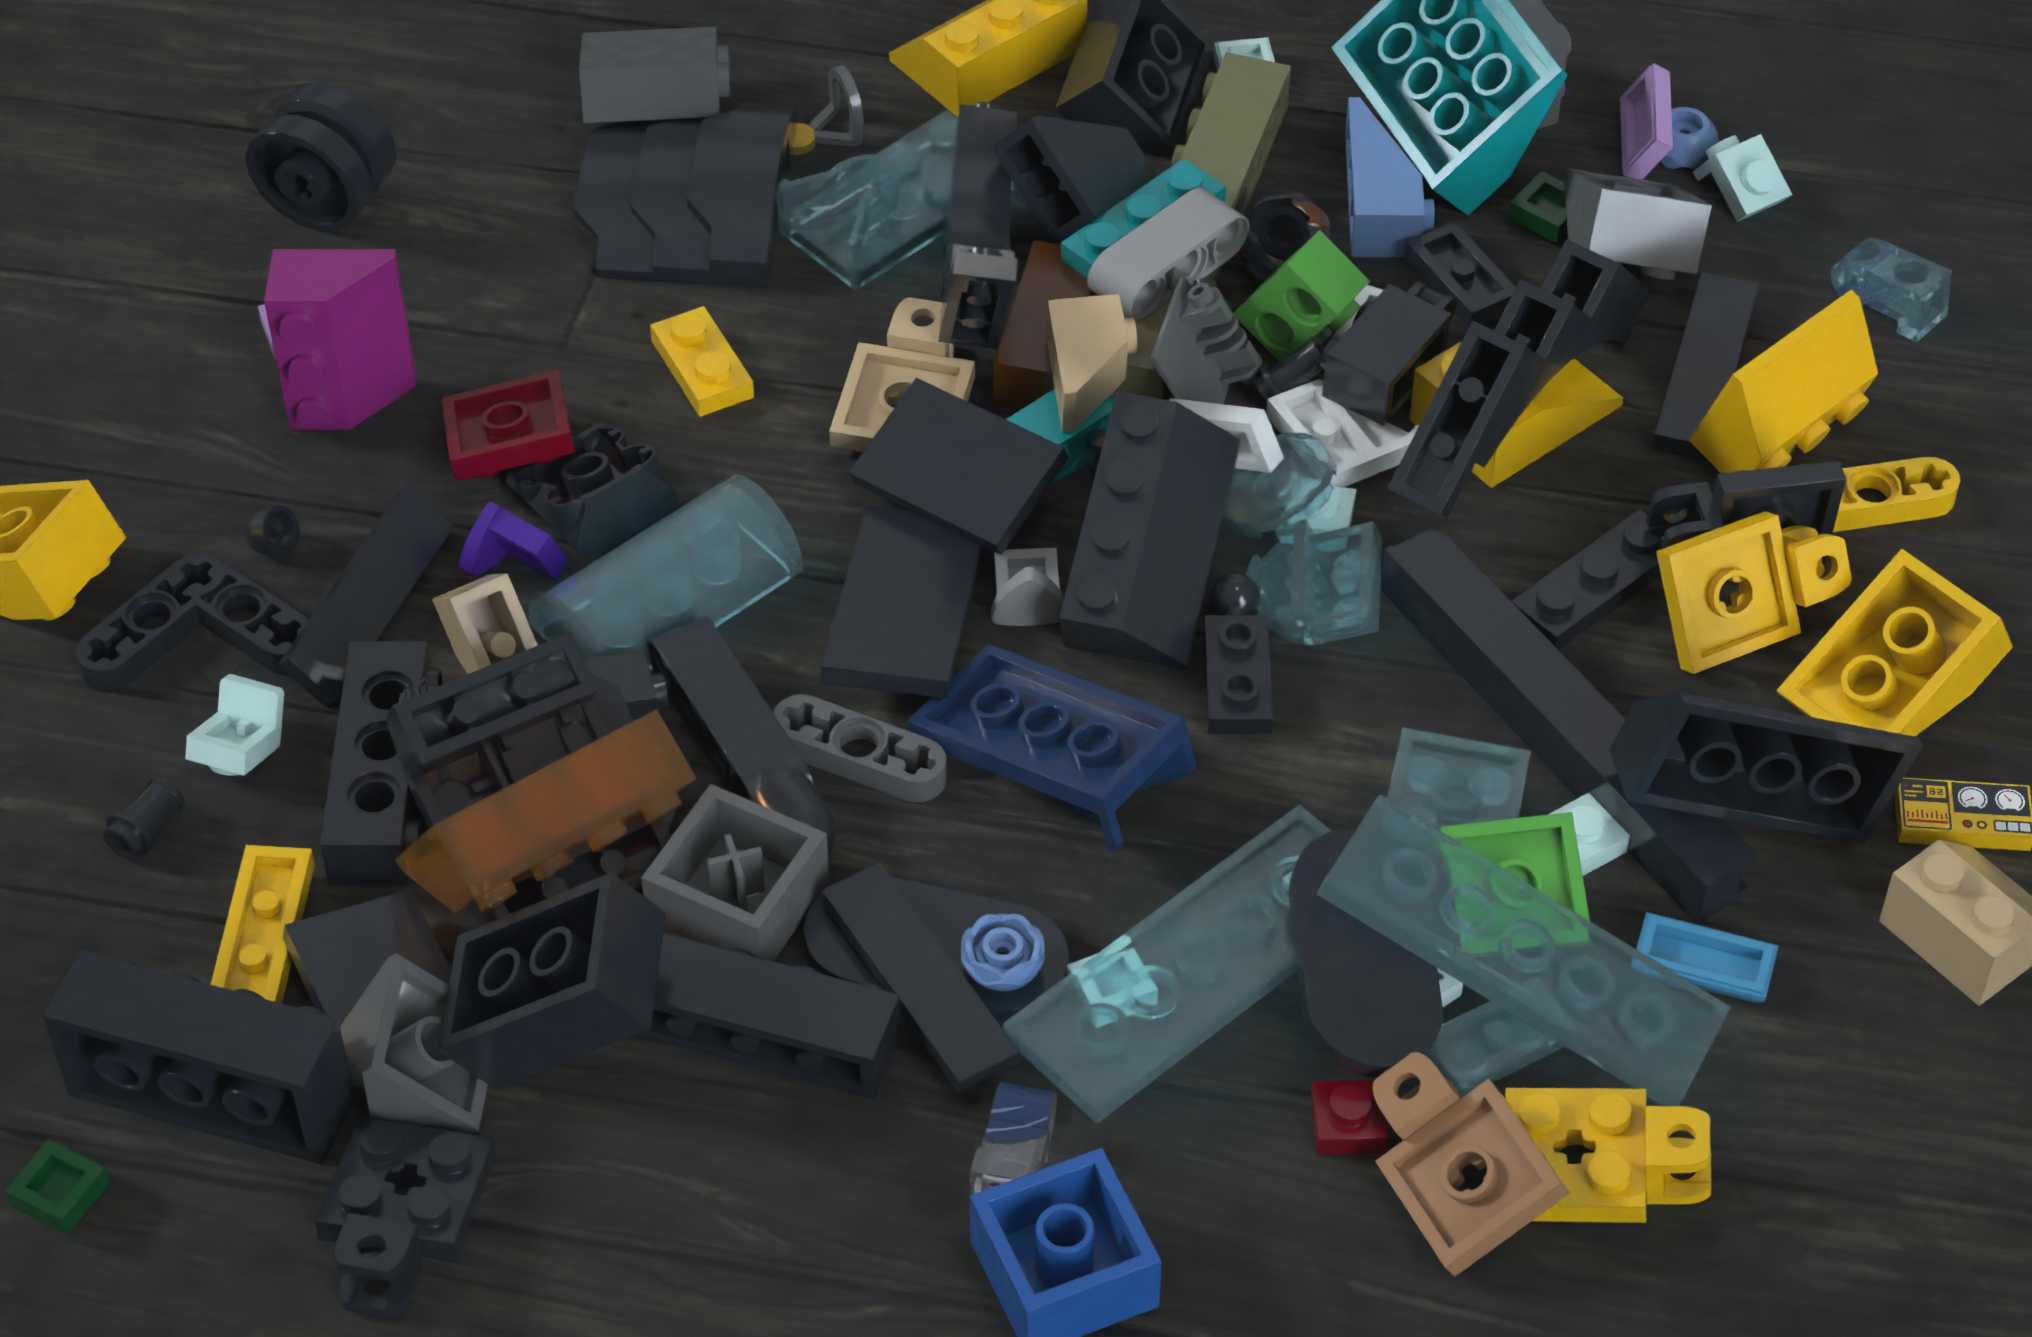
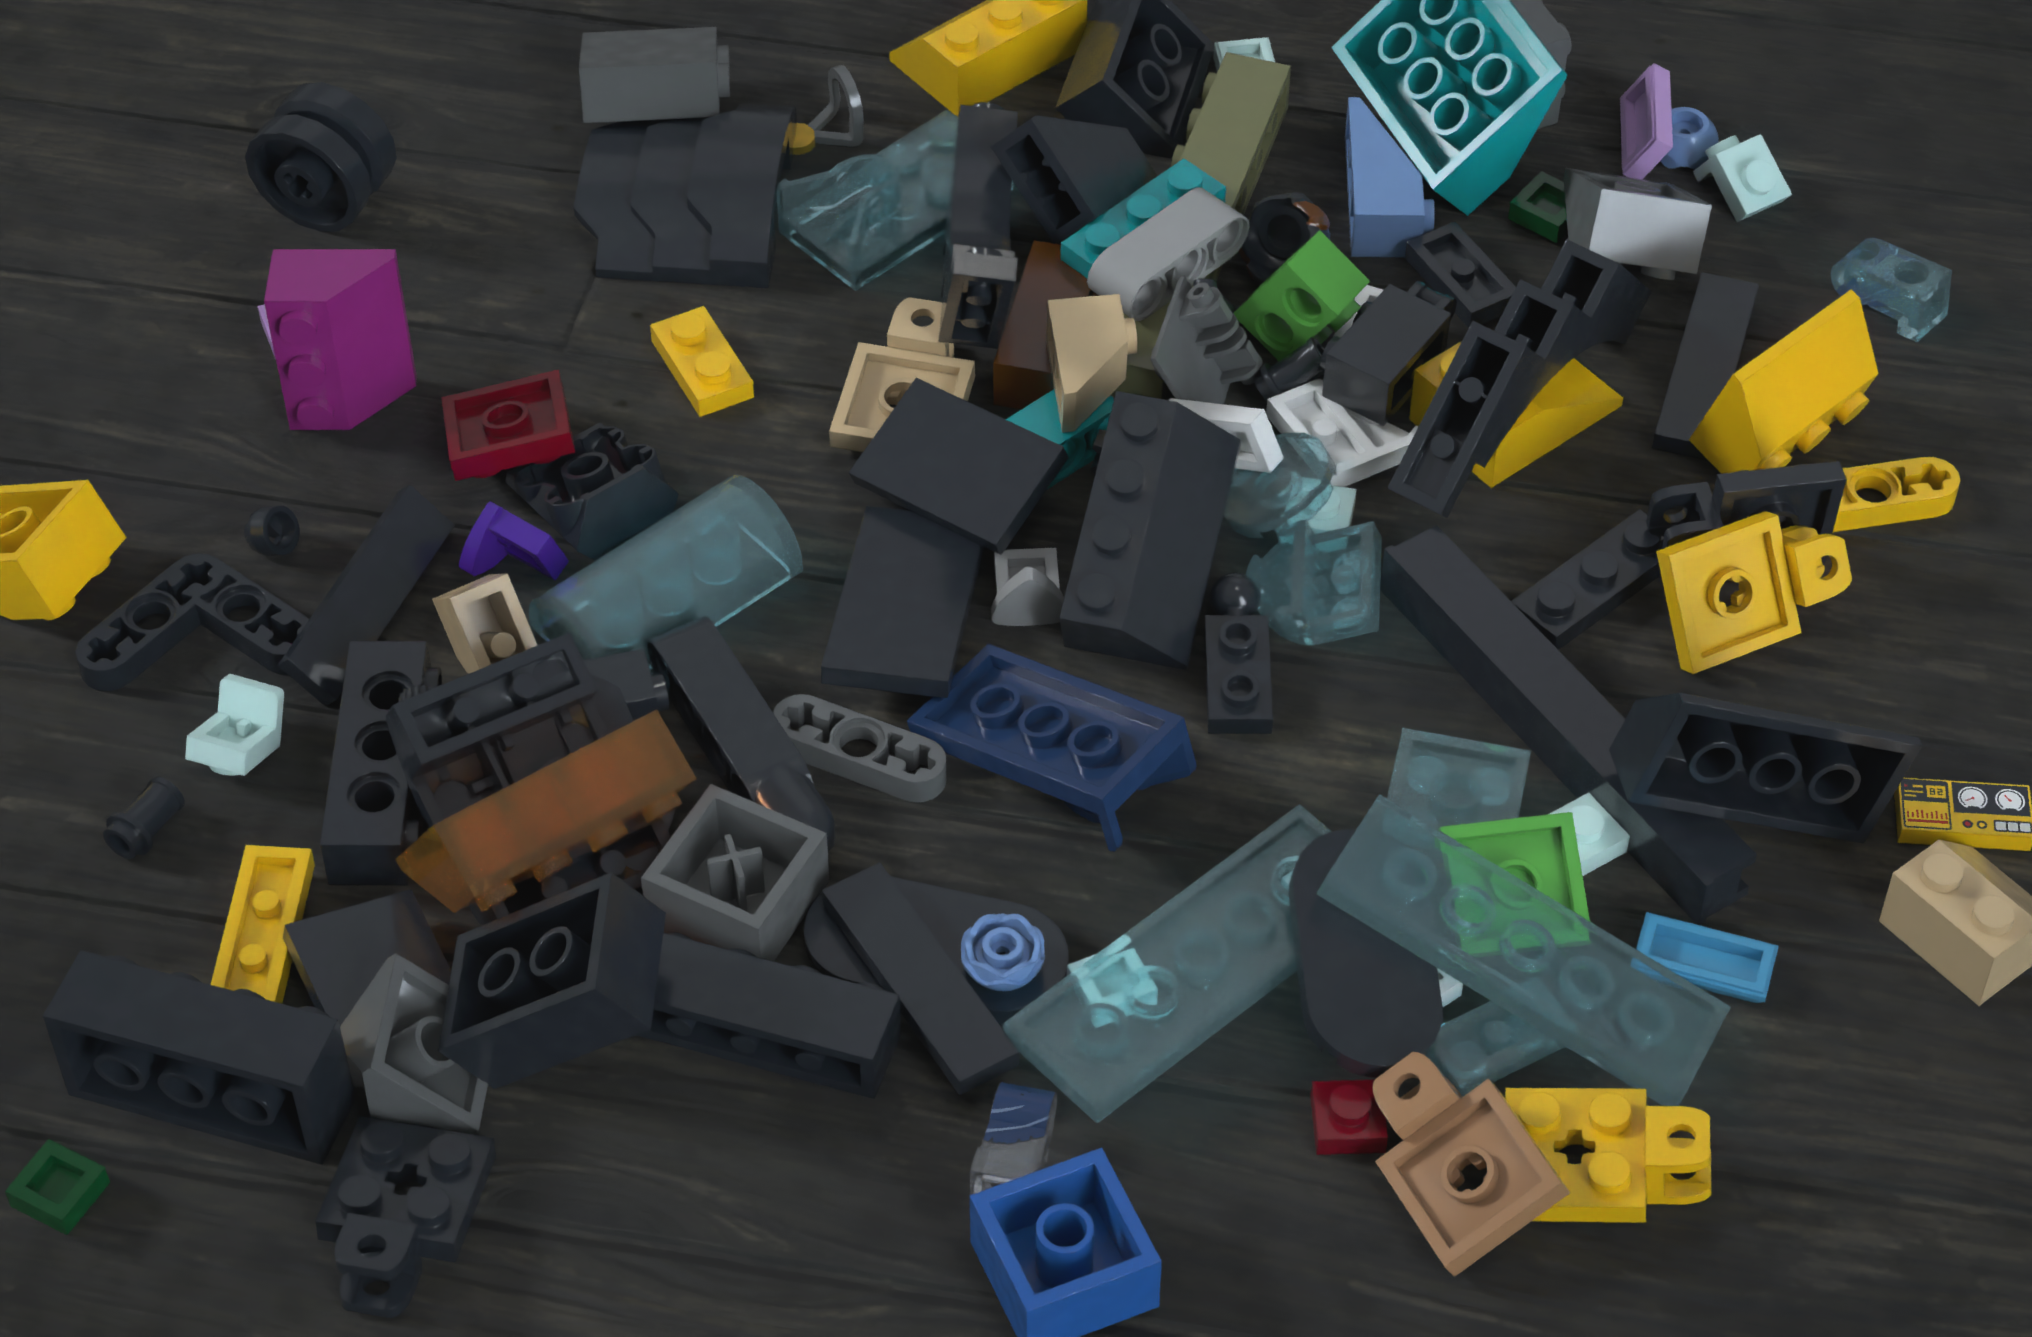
(1899, 653): yellow slope -> none

